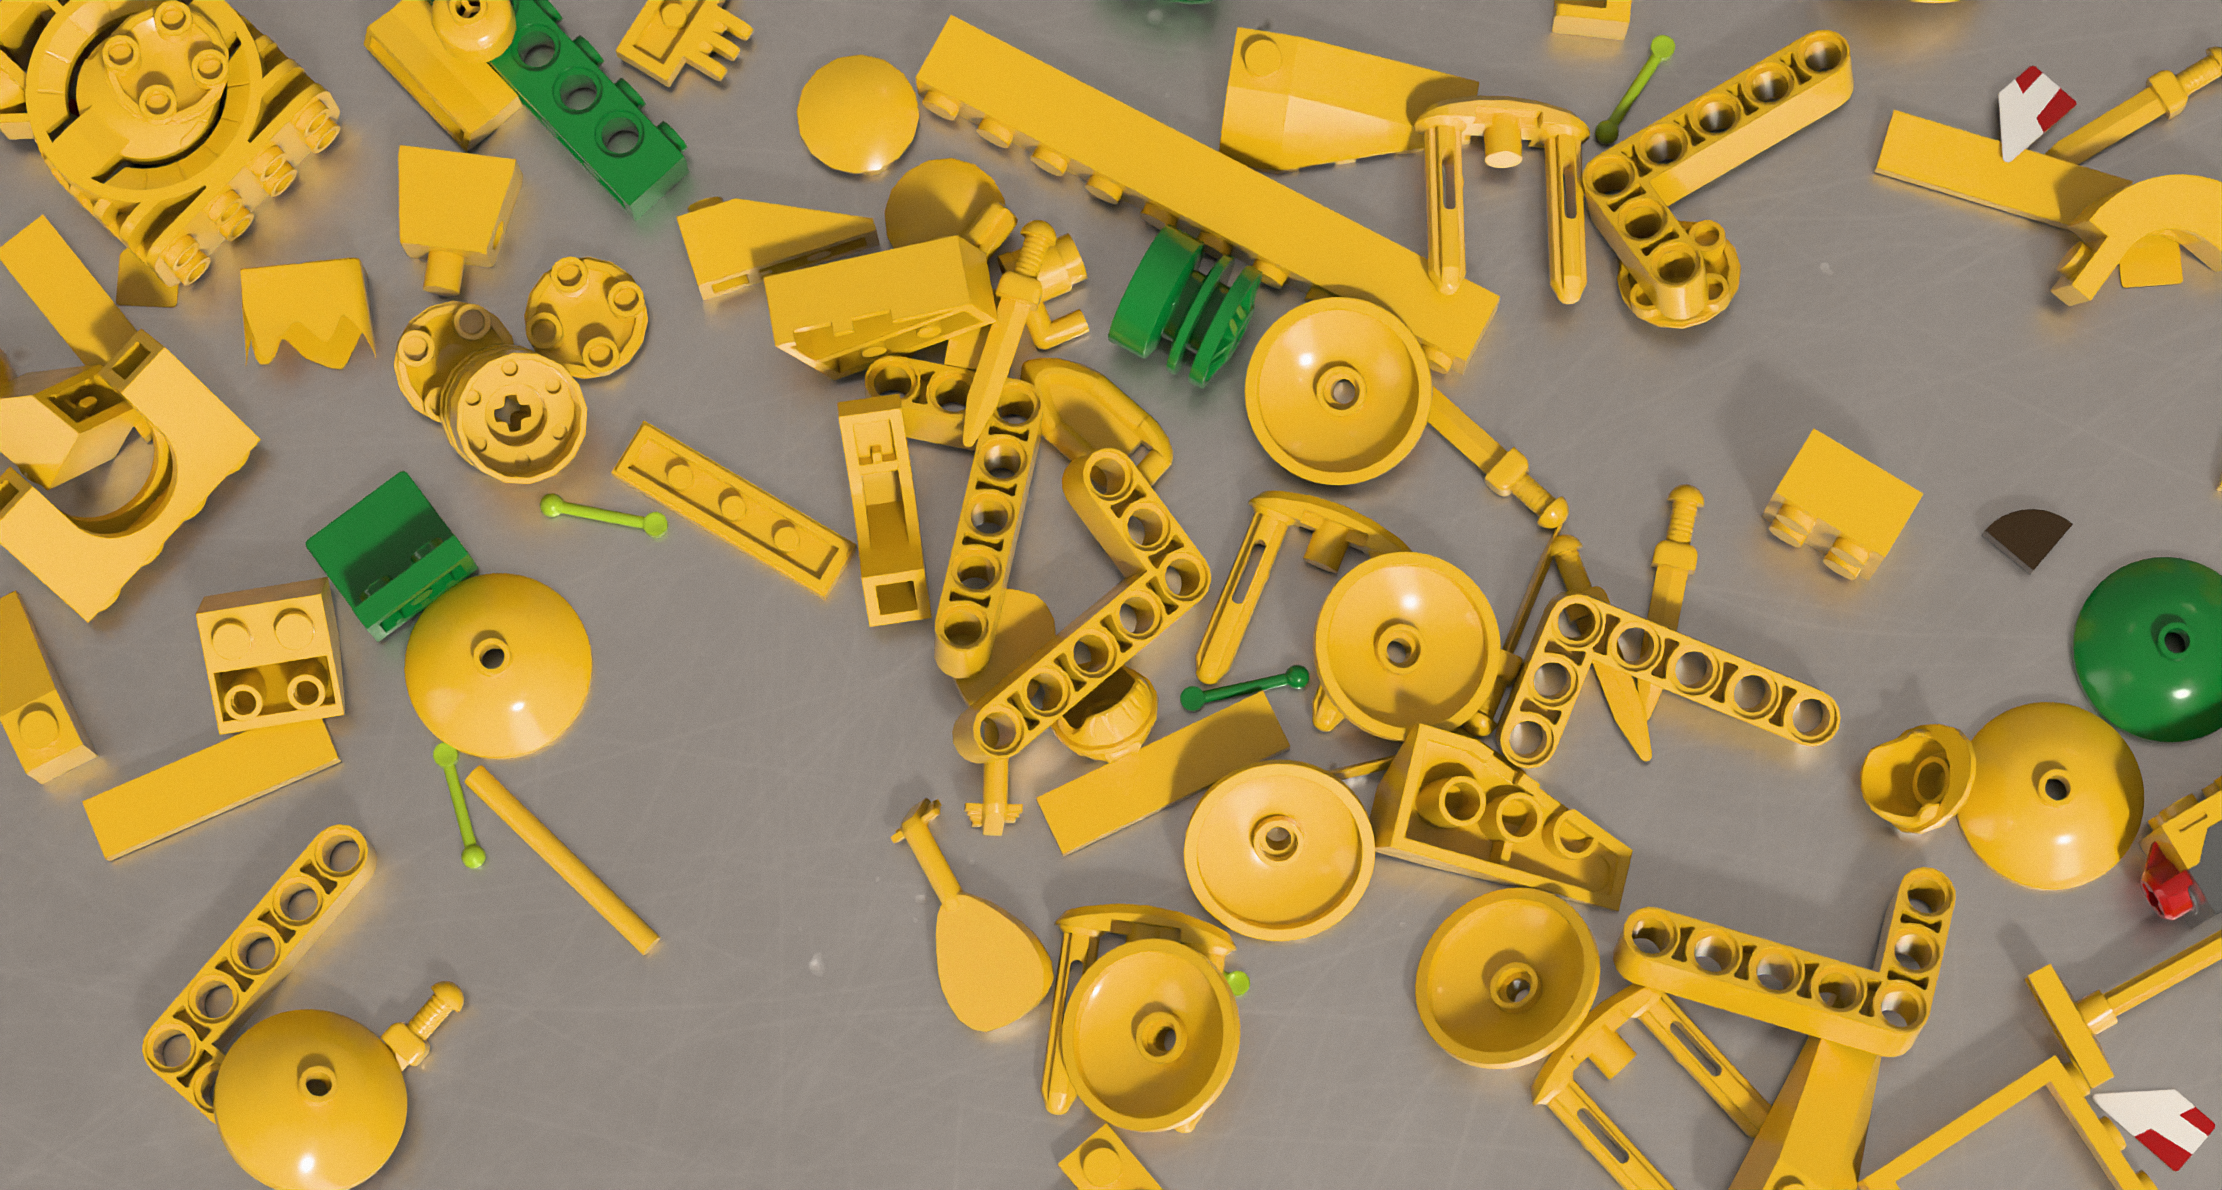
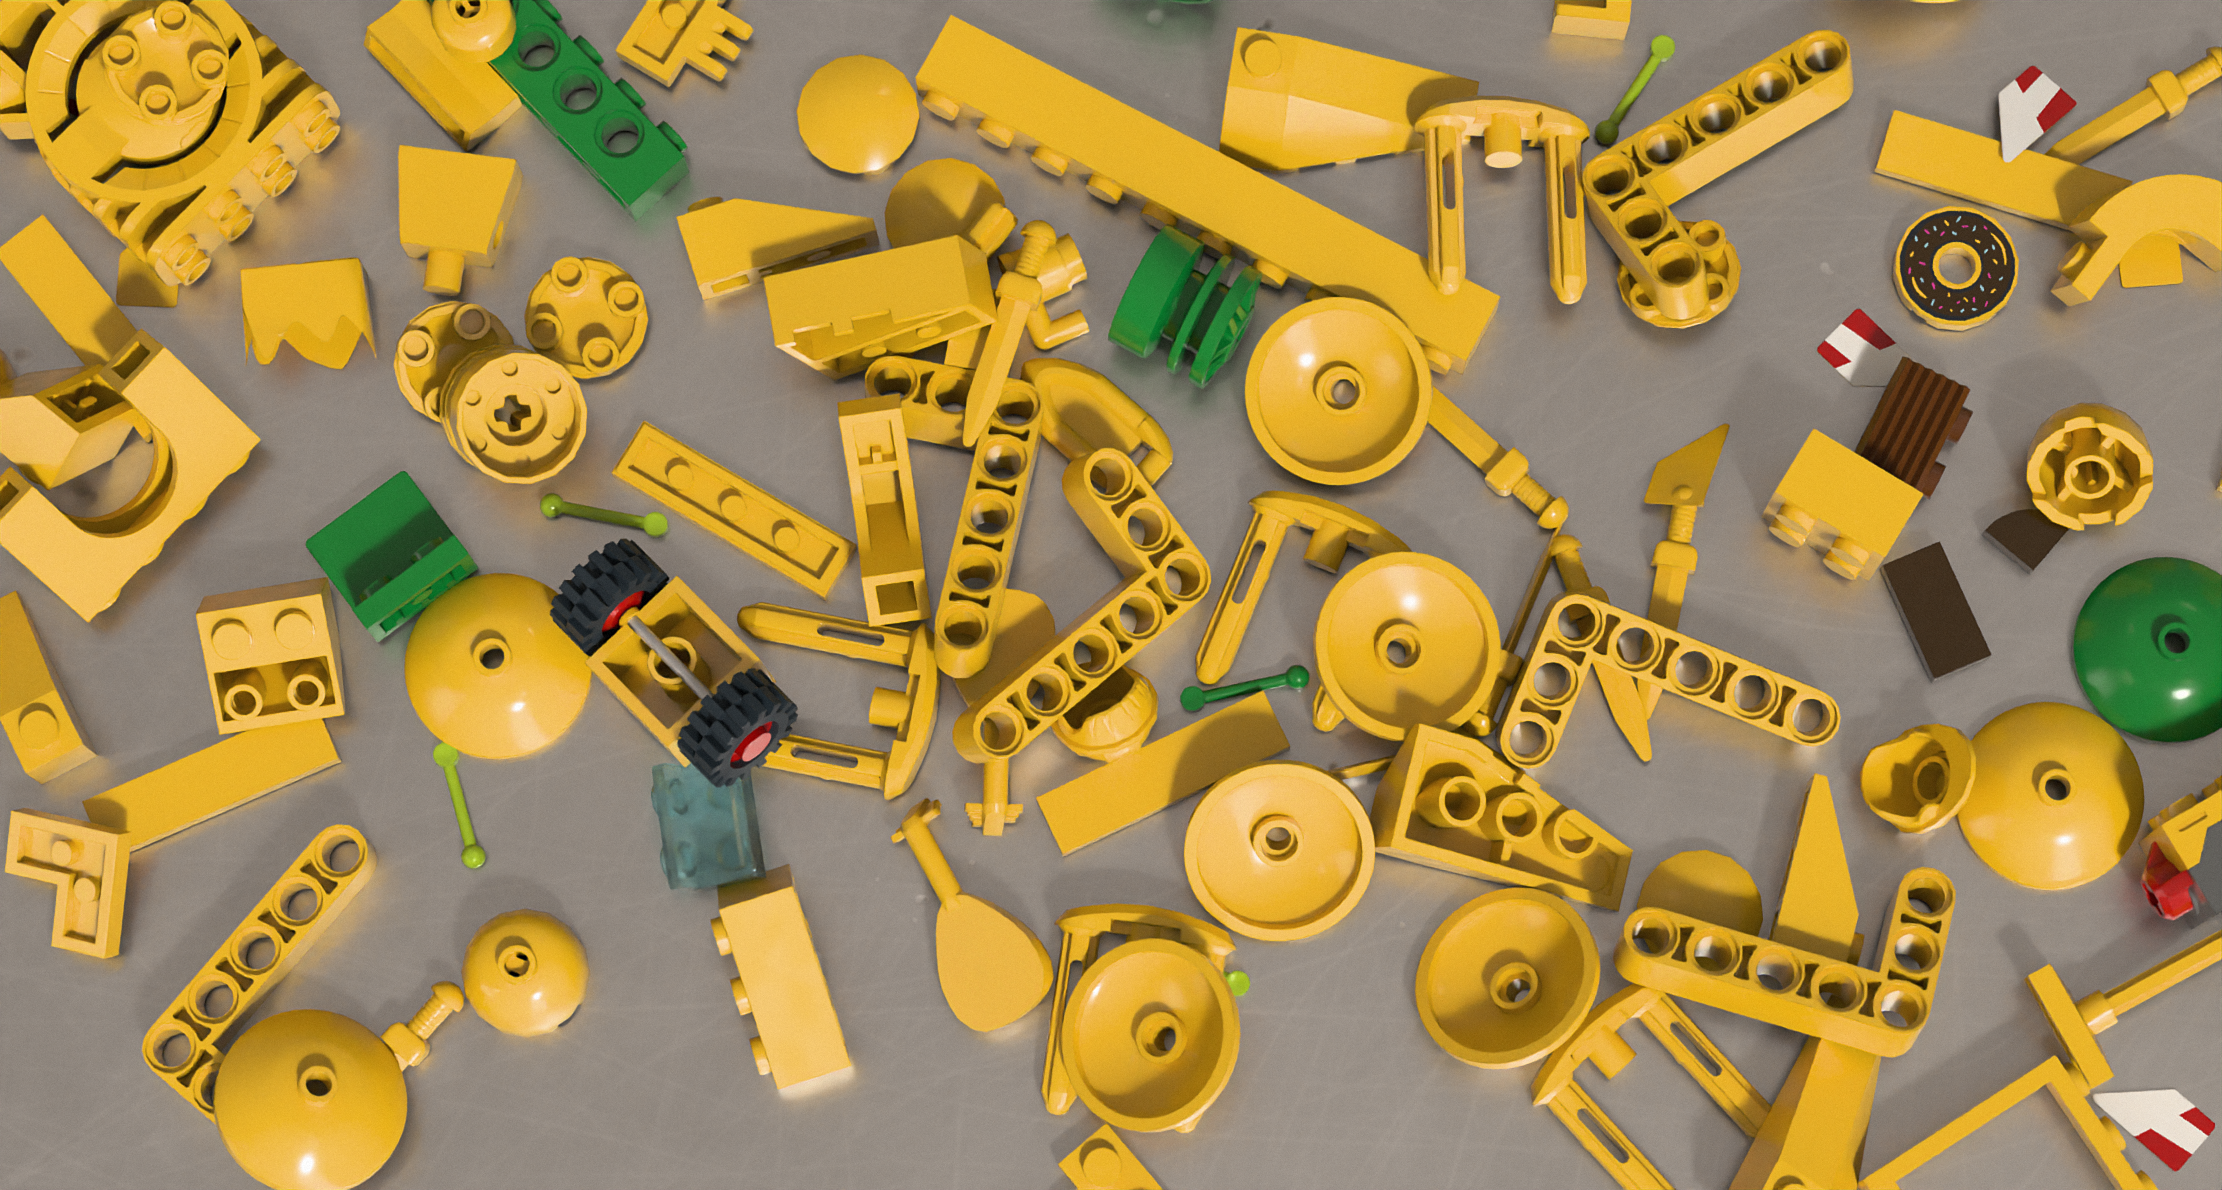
(90, 873): none -> yellow plate
(550, 980): none -> yellow cylinder
(562, 859): yellow bar -> none
(673, 663): none -> brick
(706, 830): none -> clear light blue bracket
(779, 979): none -> yellow wedge
(909, 711): none -> yellow piece
(1687, 466): none -> yellow sticker
(1706, 889): none -> yellow dish
(1816, 895): none -> yellow slope
(1862, 351): none -> white sticker
(1913, 424): none -> reddish brown brick
(1935, 611): none -> dark brown tile
(1962, 233): none -> tile
(2089, 466): none -> yellow cylinder

